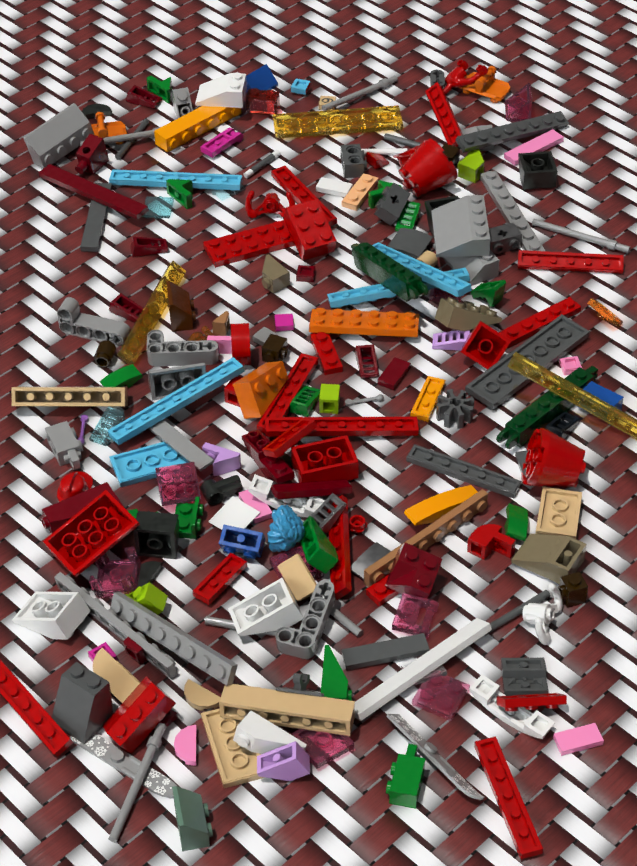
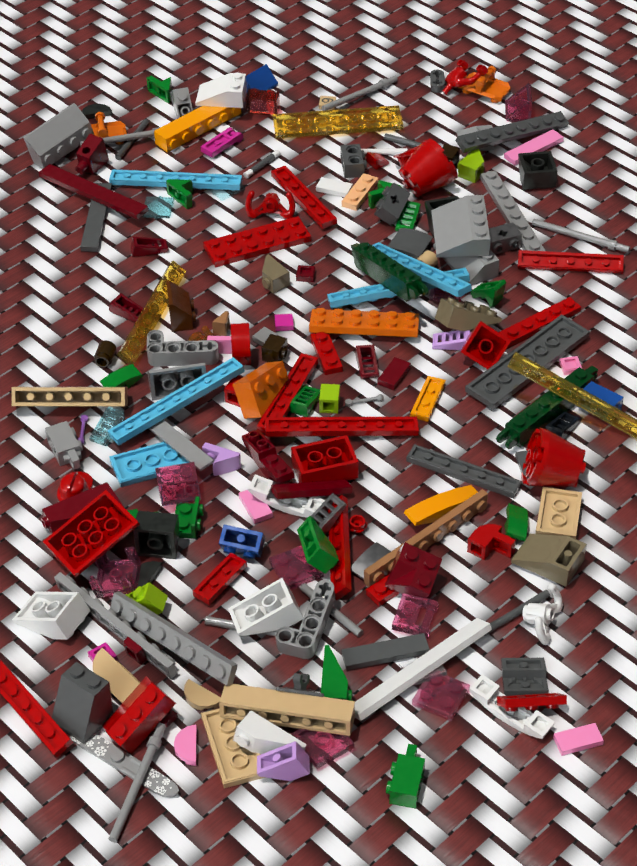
(88, 326): light grey beam -> none
(142, 97): dark red slope -> none
(191, 819): sand green slope -> none
(216, 491): pearl dark grey piece -> none
(234, 514): white sticker -> none
(285, 530): dark azure hair -> none
(290, 438): red plate -> none
(297, 577): tan slope -> none
(300, 86): medium azure plate -> none
(309, 229): red brick -> none
(430, 752): light grey piece -> none
(444, 113): red plate -> none
(455, 408): dark grey gear -> none
(508, 798): red plate -> none
(573, 589): dark brown brick -> none
(604, 313): clear orange plate -> none

